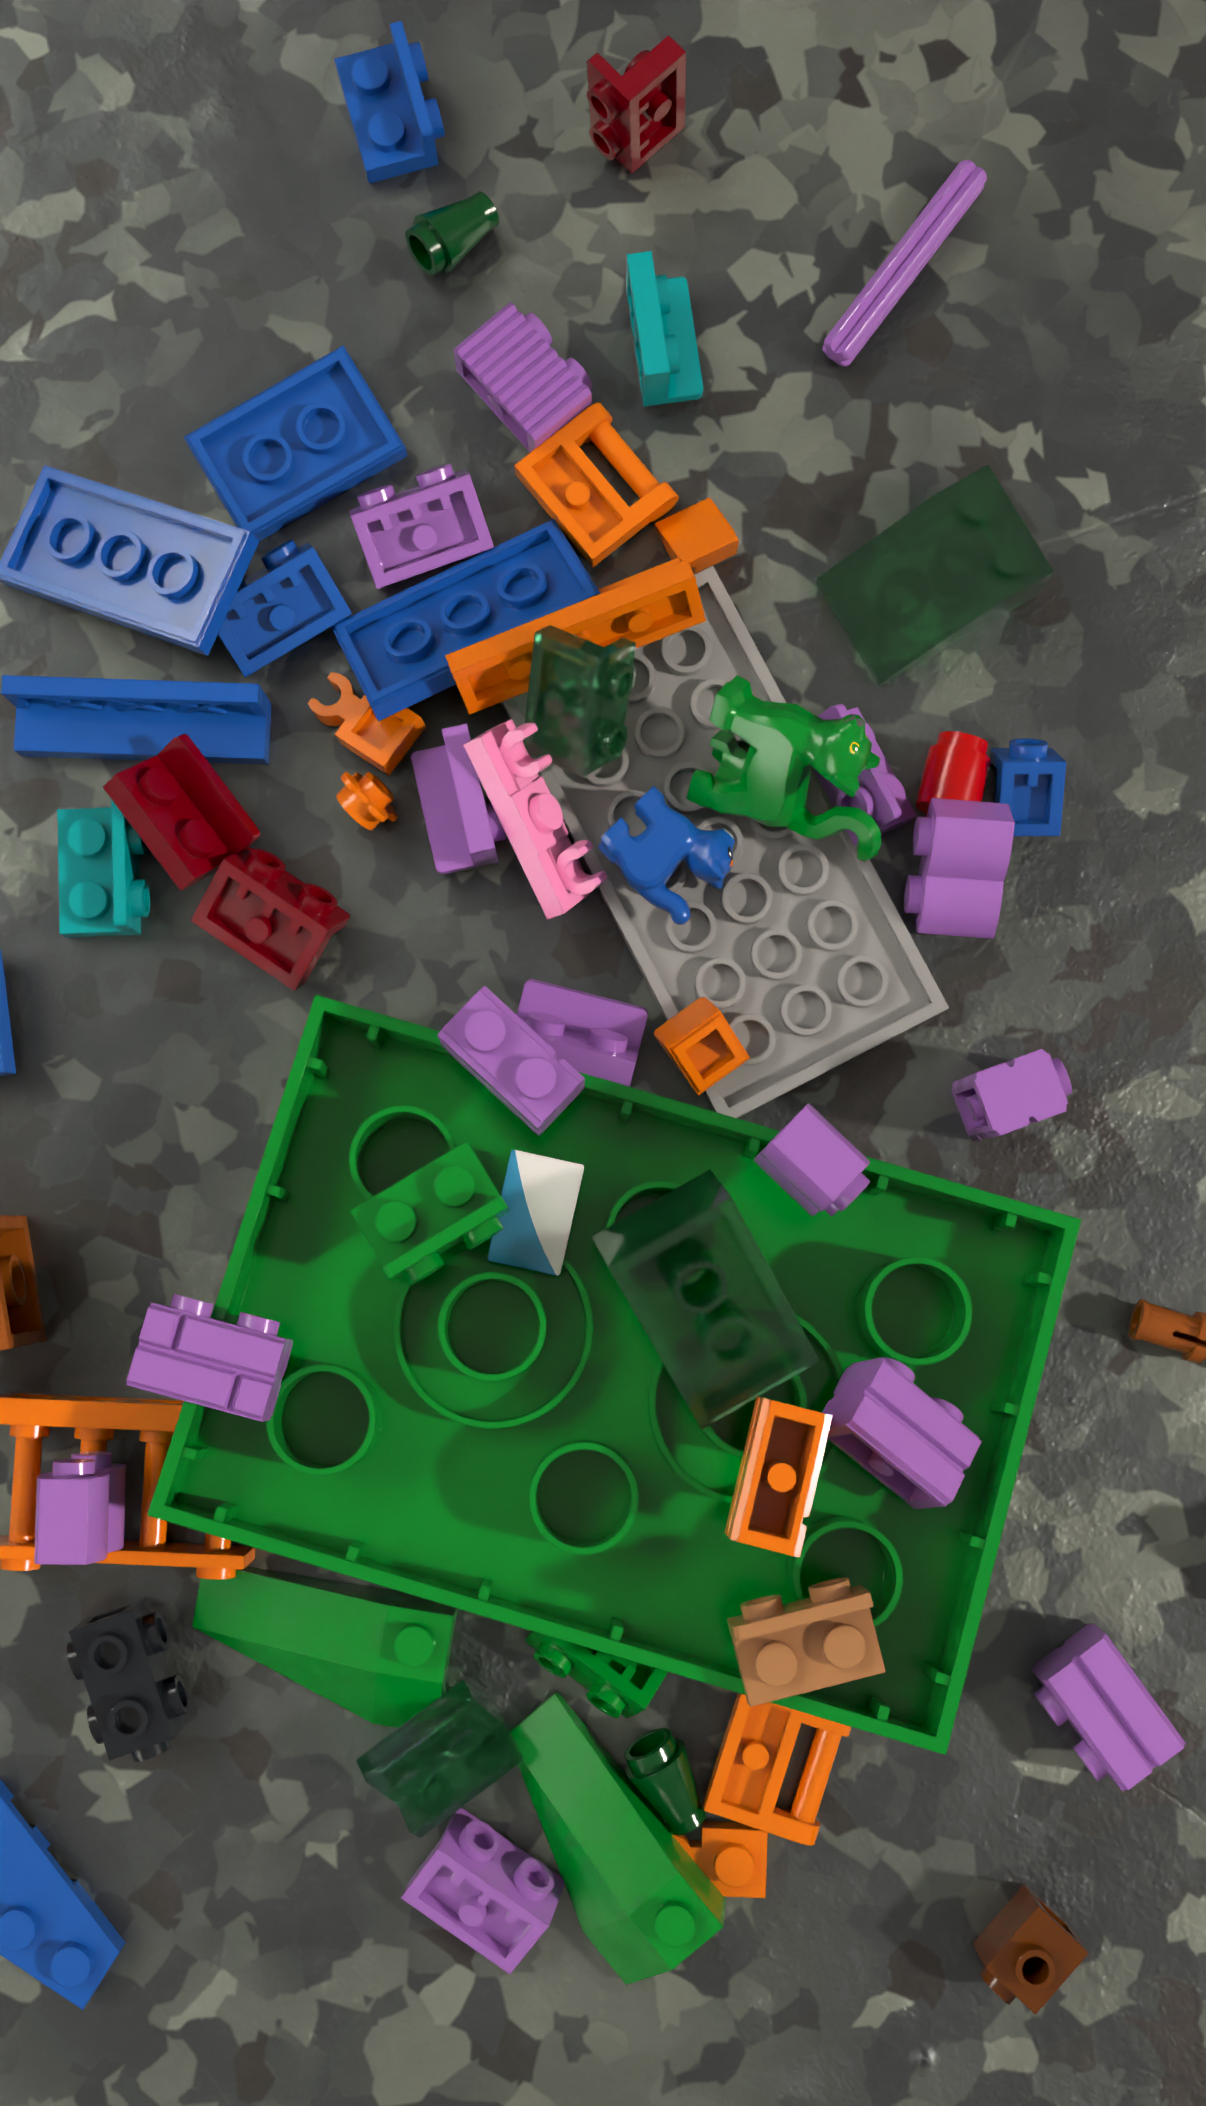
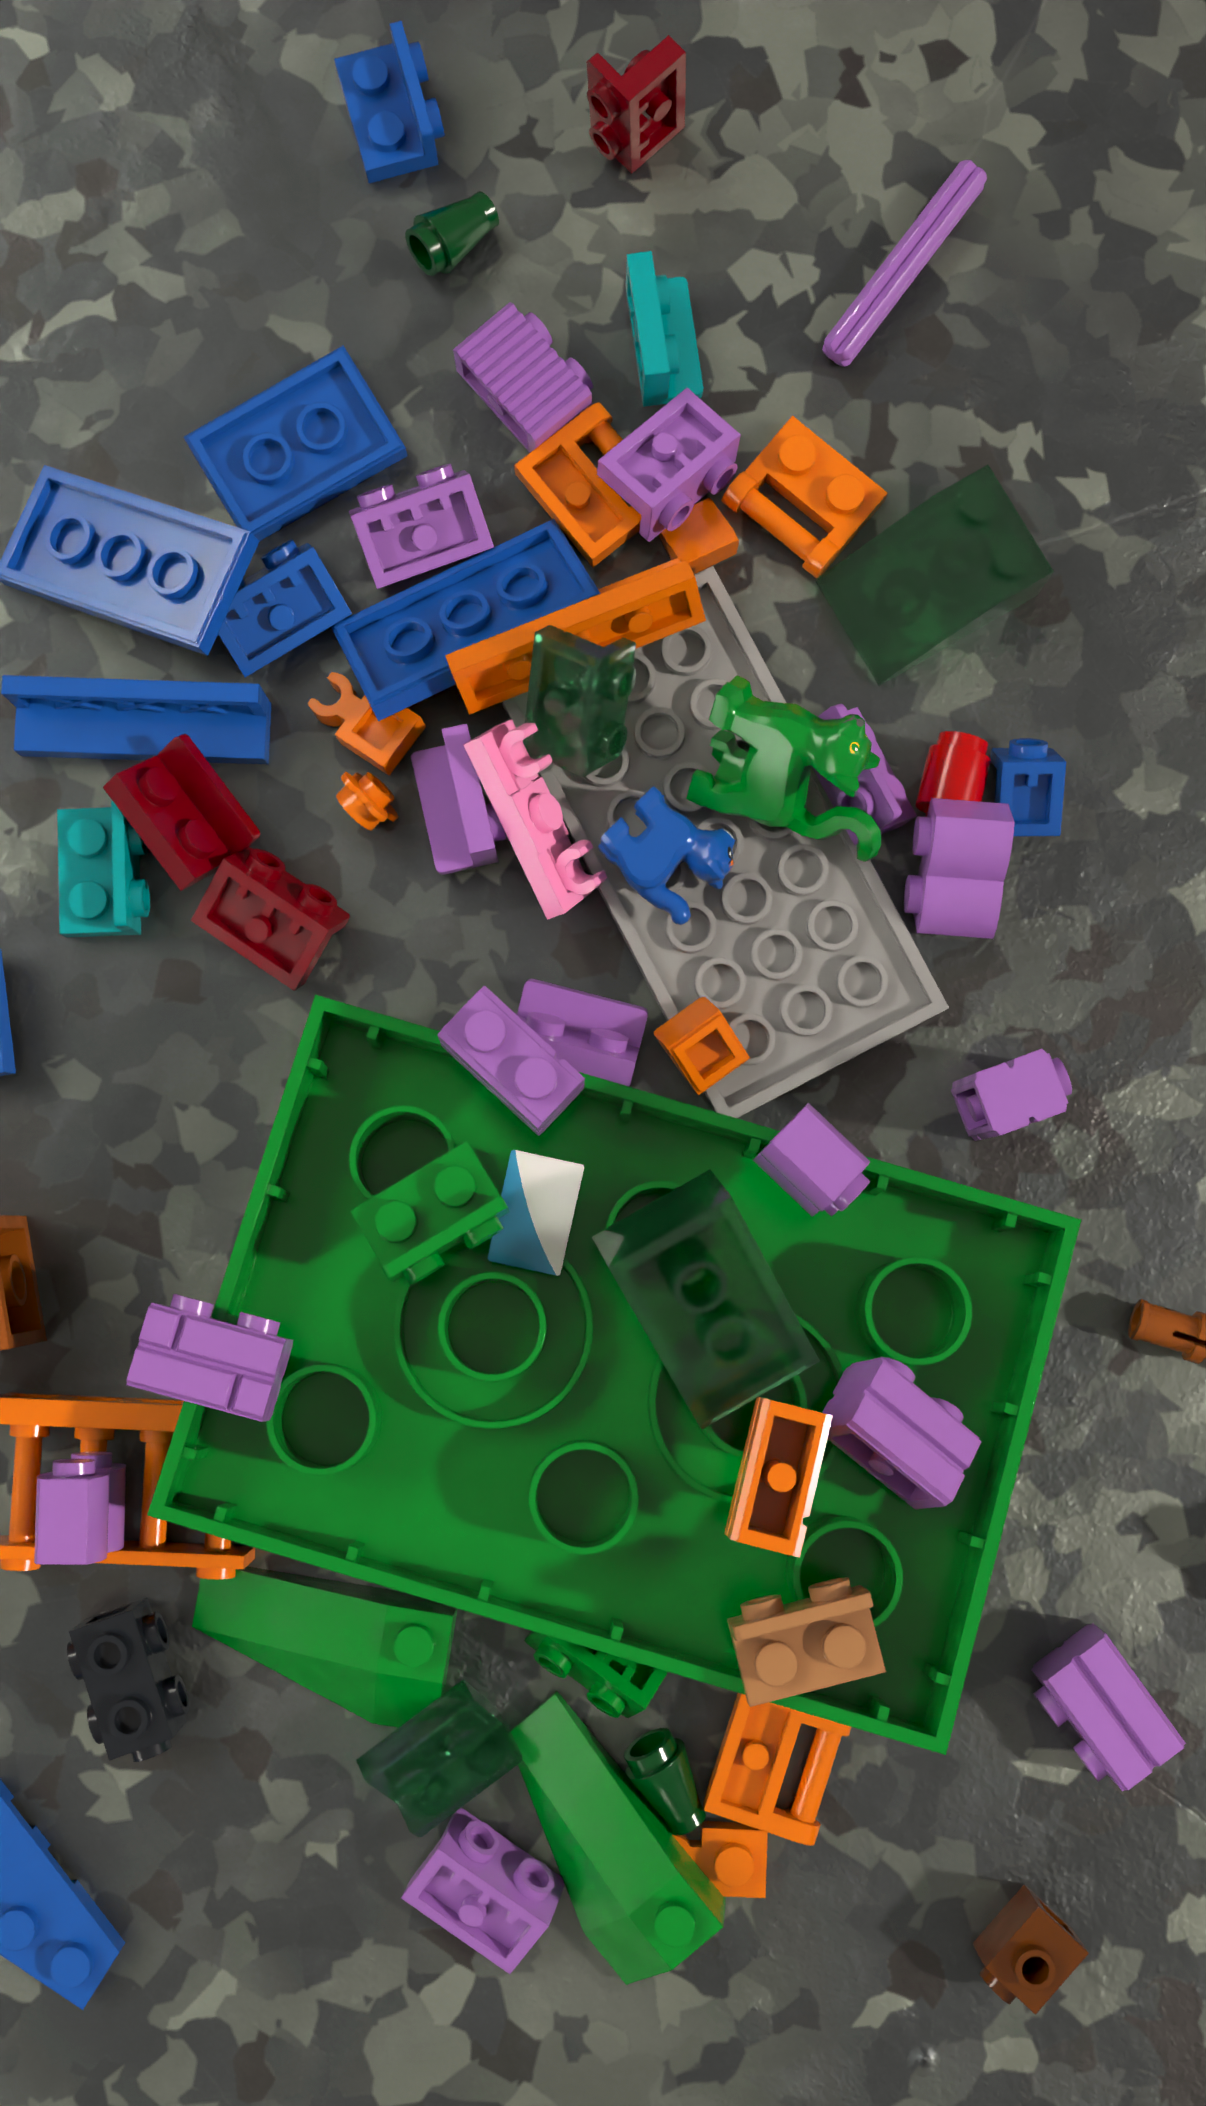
(672, 462): none -> medium lavender bracket
(817, 484): none -> orange plate

